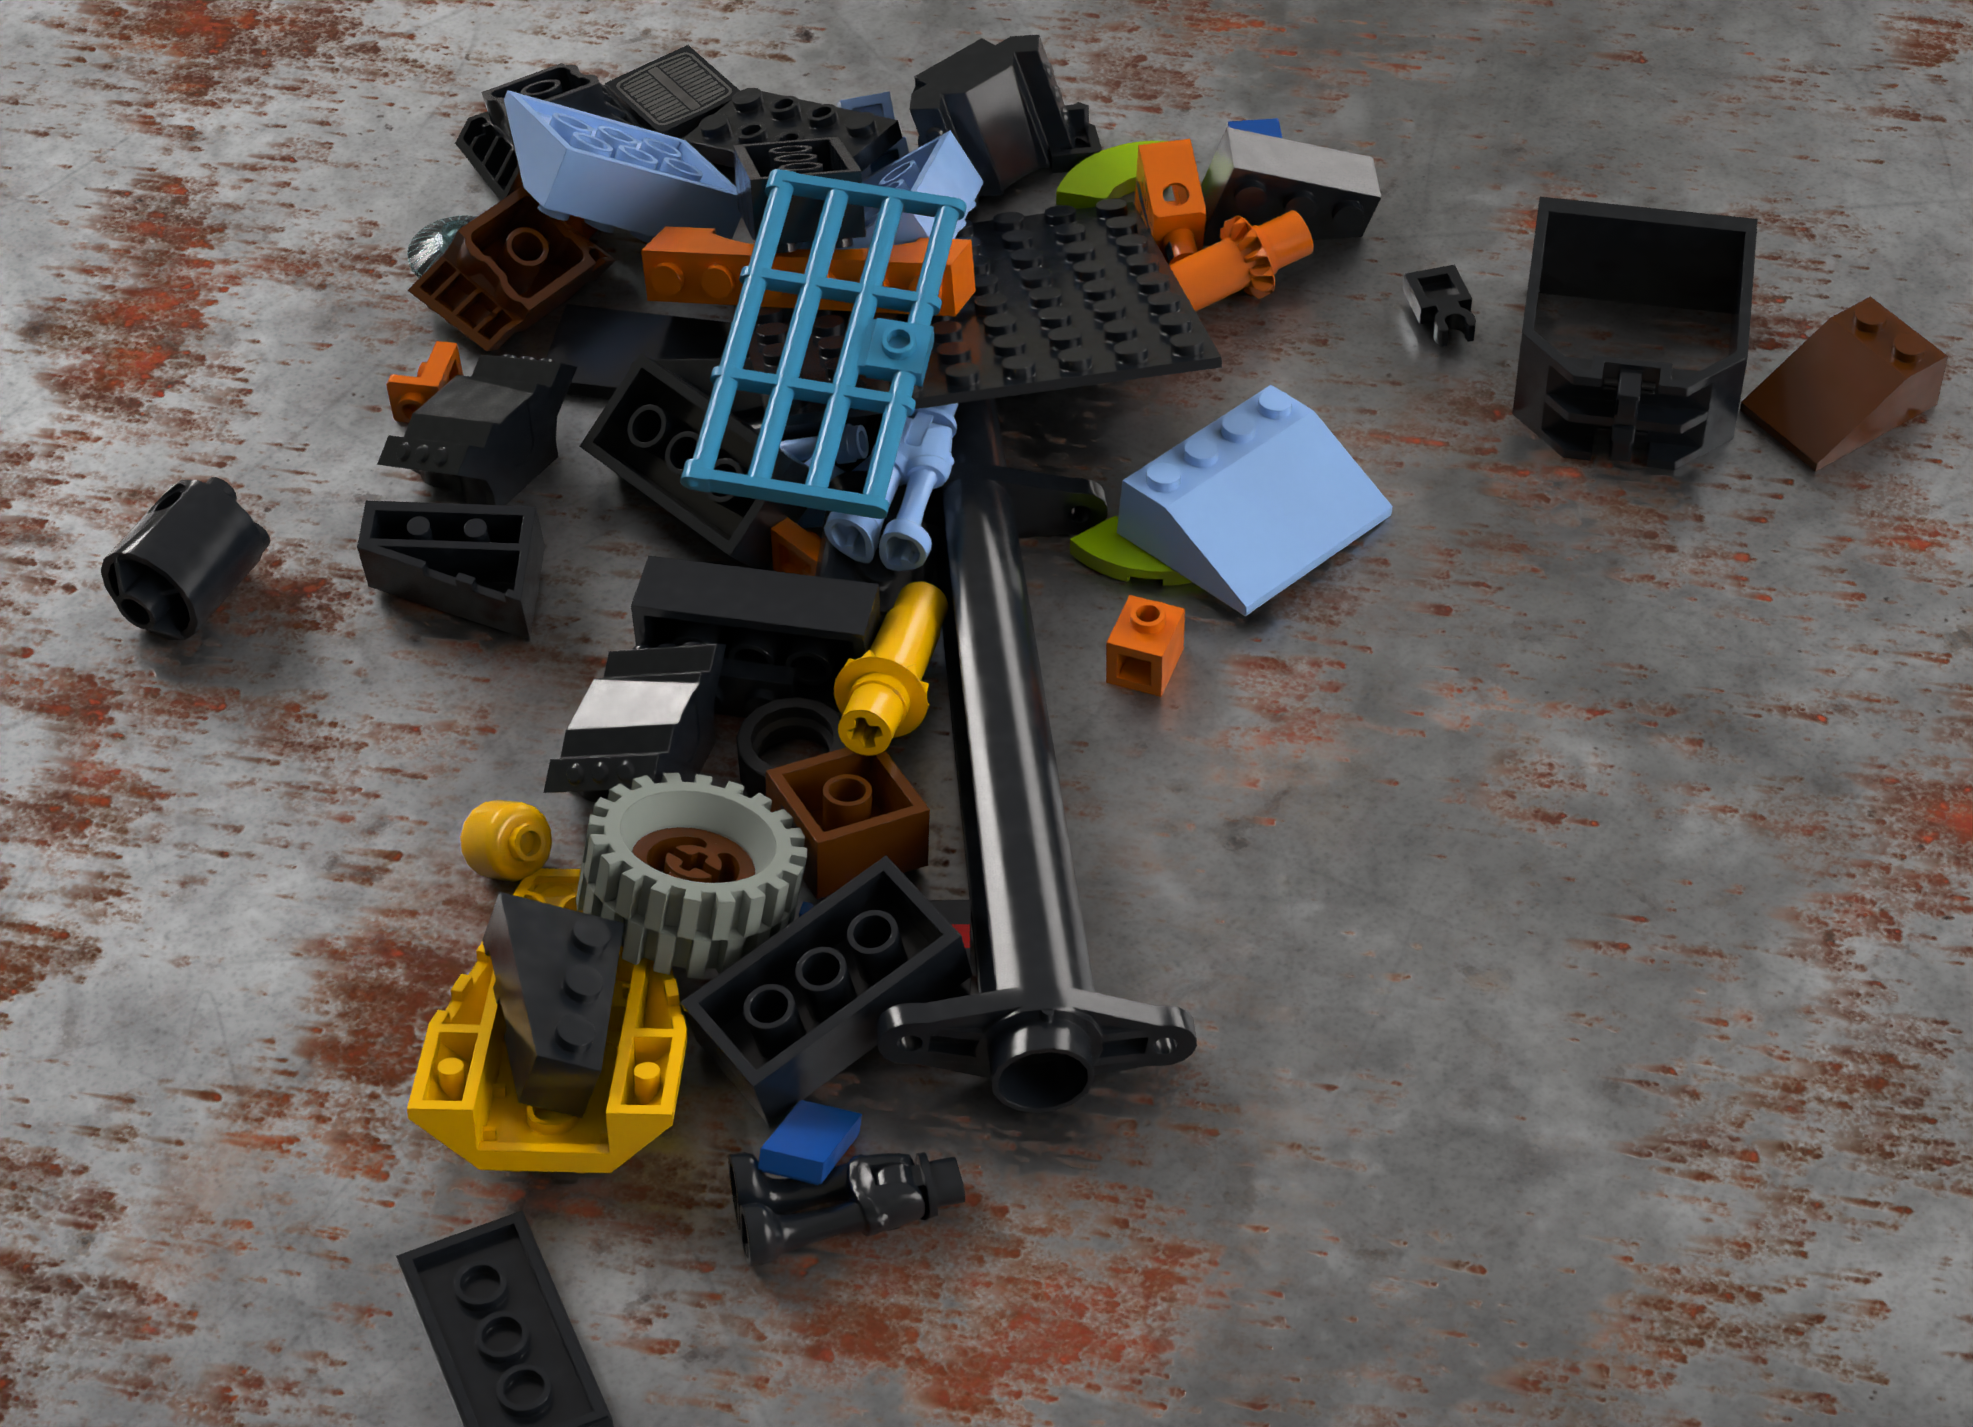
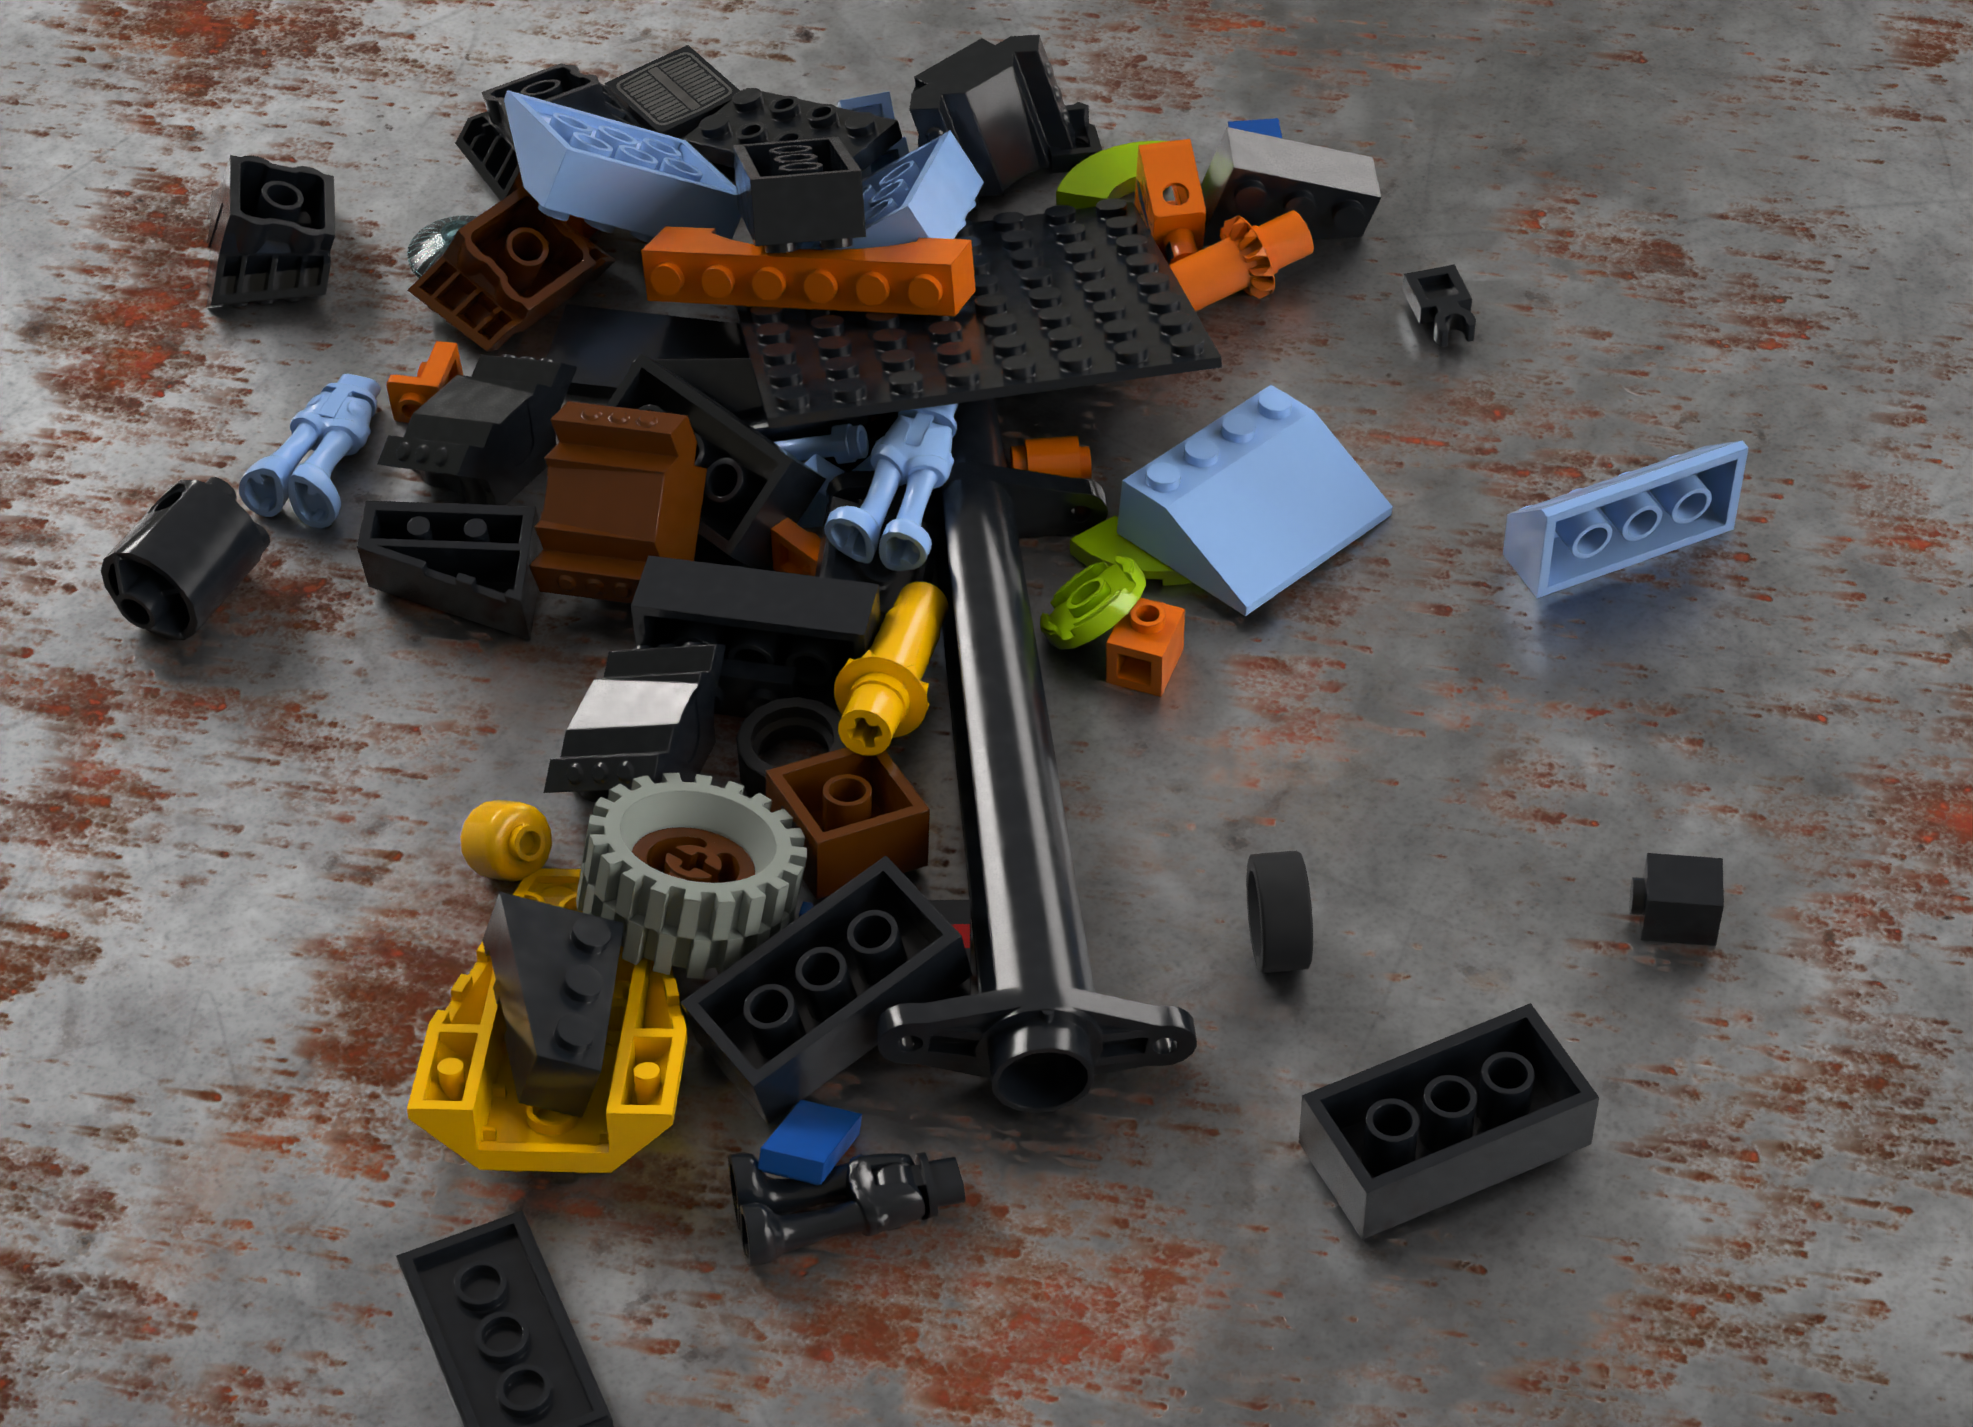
(269, 233): none -> black slope
(332, 427): none -> light blue piece
(613, 495): none -> reddish brown slope
(870, 348): dark azure door -> none
(1053, 456): none -> orange brick
(1092, 602): none -> lime tile
(1279, 911): none -> black tyre
(1447, 1120): none -> black brick
(1626, 518): none -> light blue slope
(1645, 260): black container -> none
(1679, 899): none -> black brick
(1848, 385): reddish brown slope -> none

